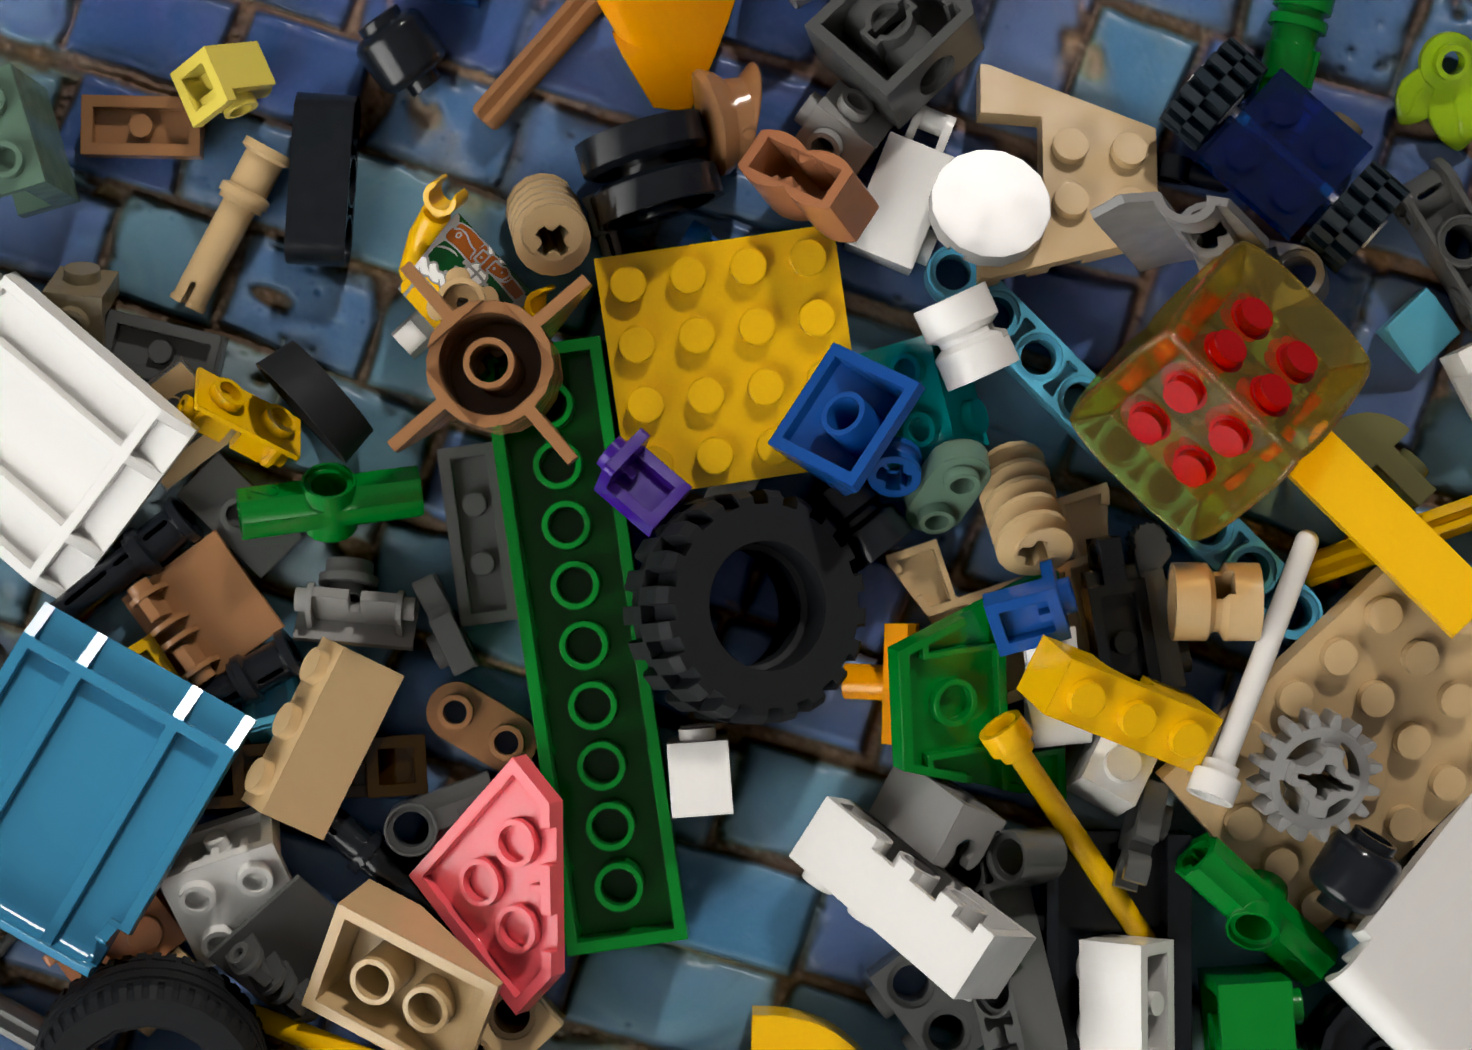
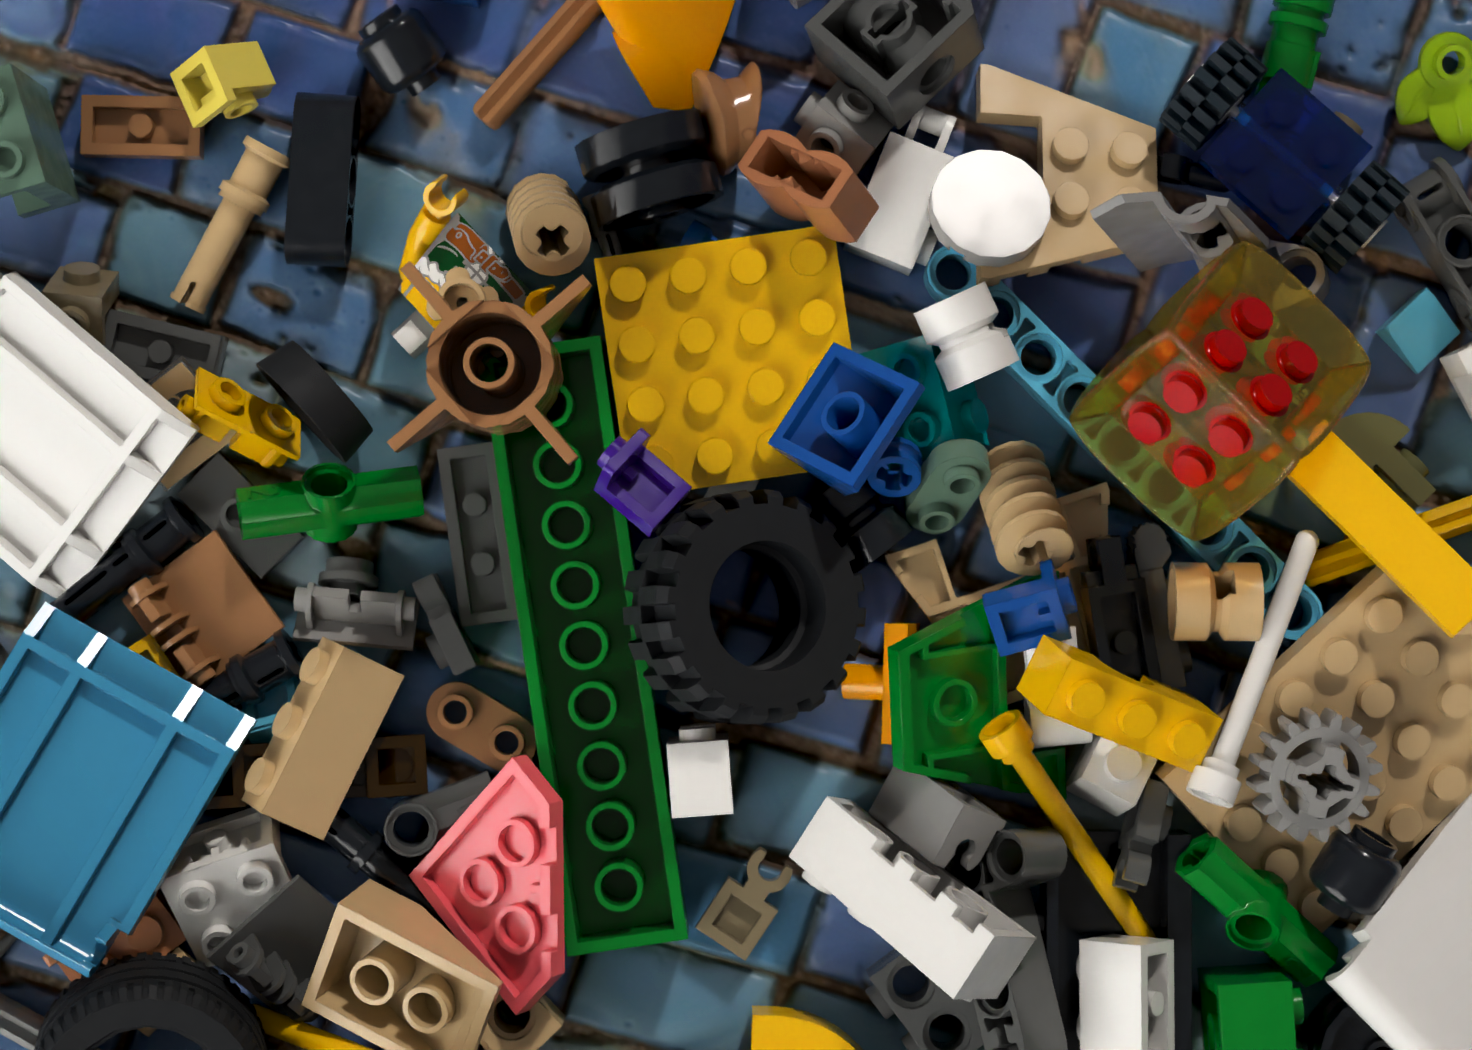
(739, 911): none -> dark tan plate

